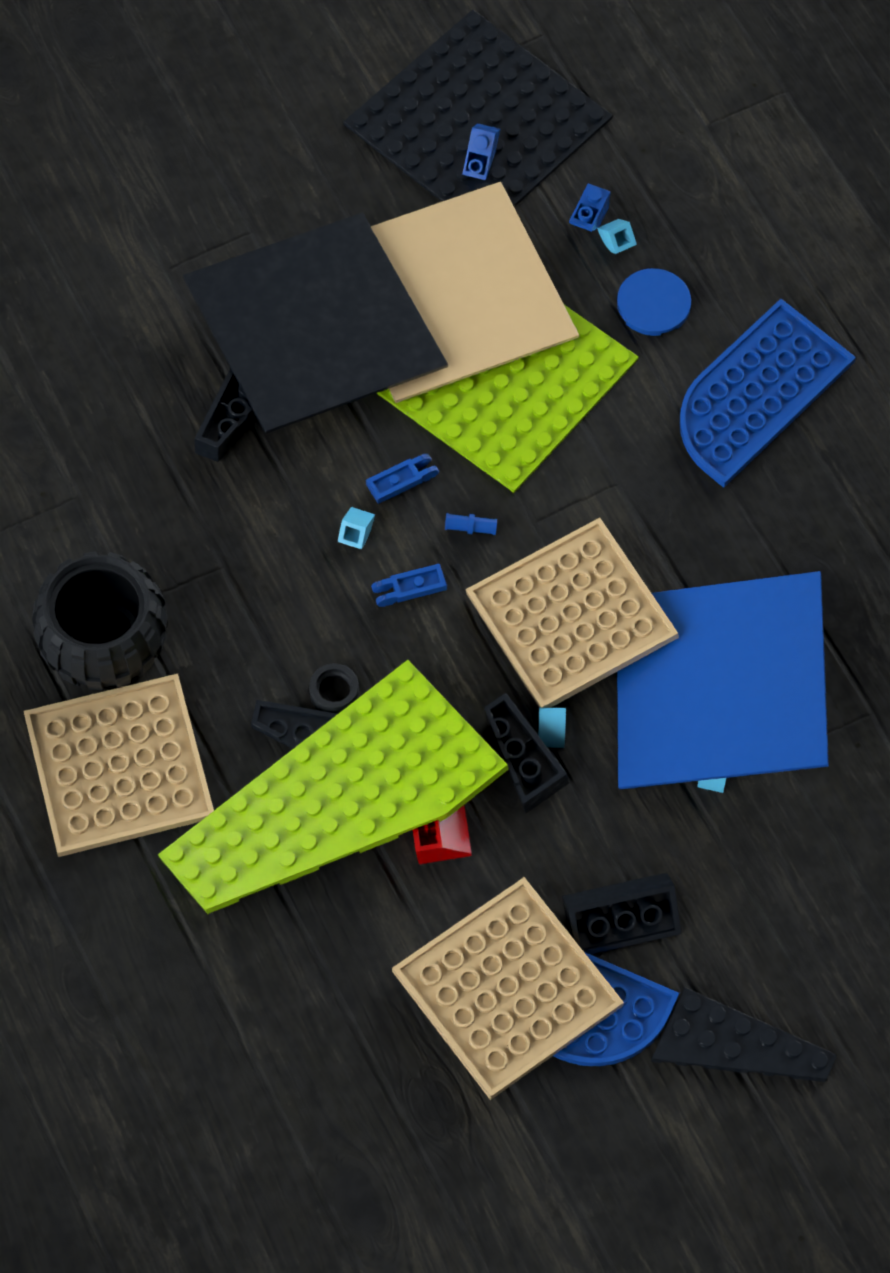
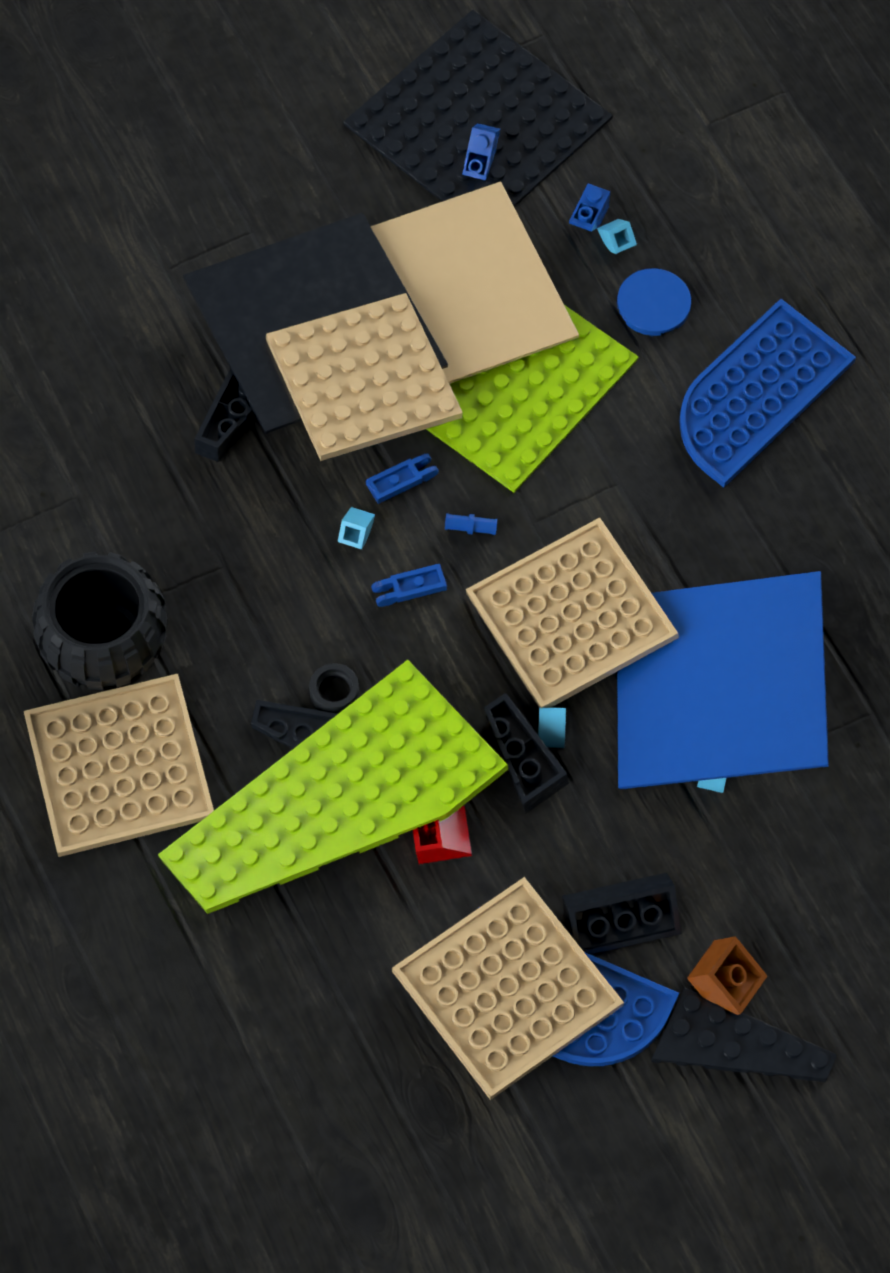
(363, 376): none -> tan plate
(727, 975): none -> dark orange slope

